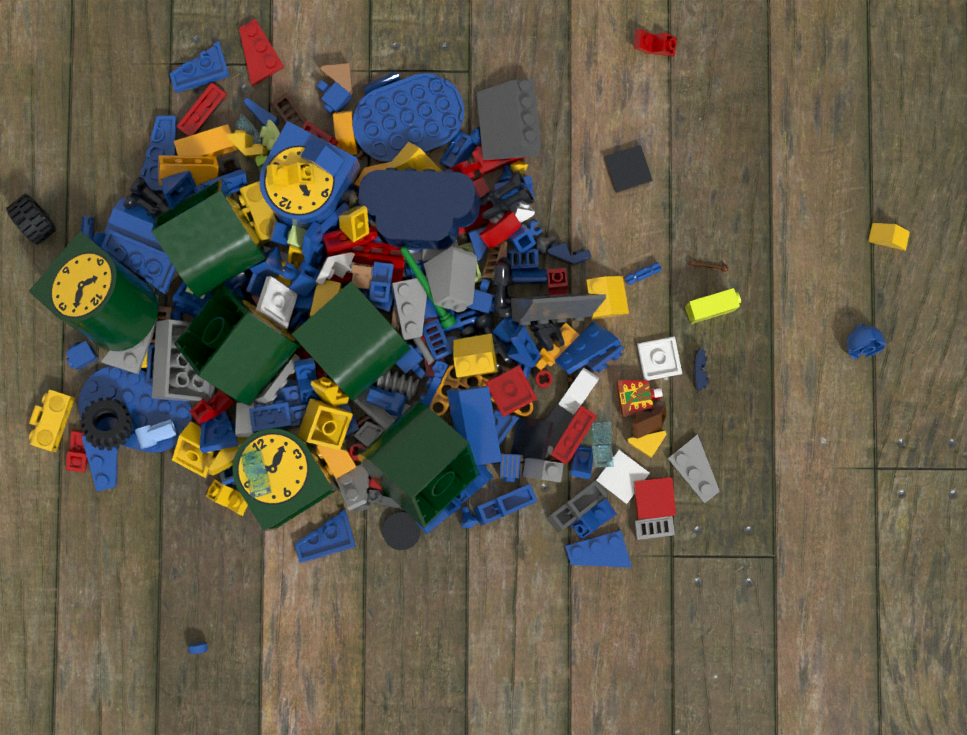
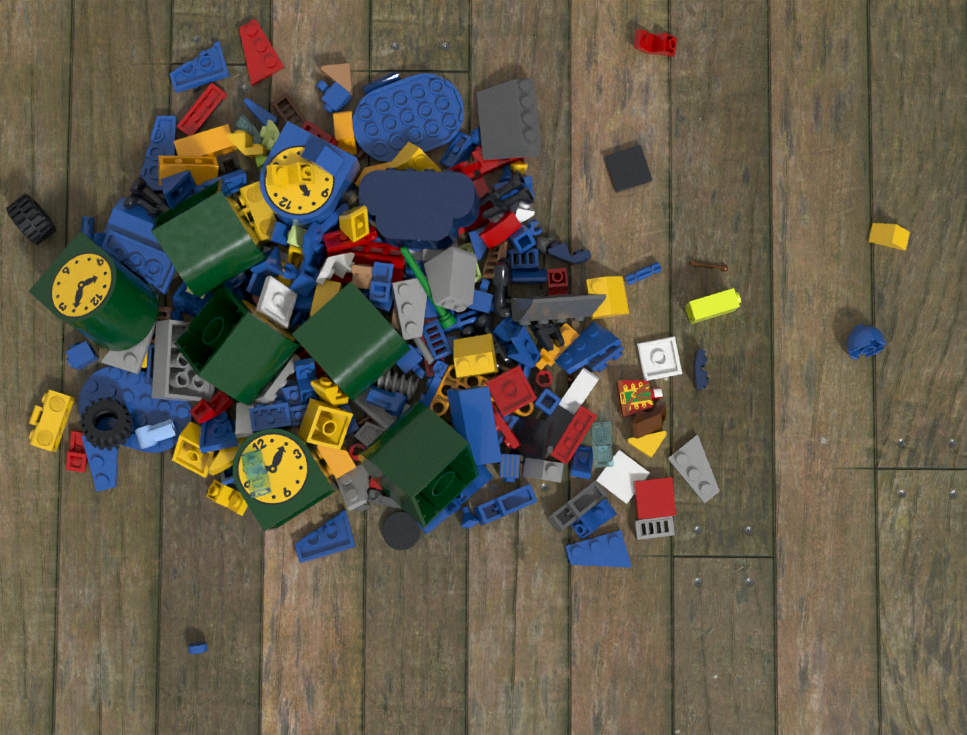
(501, 424): none -> red hinge
(547, 402): none -> blue brick

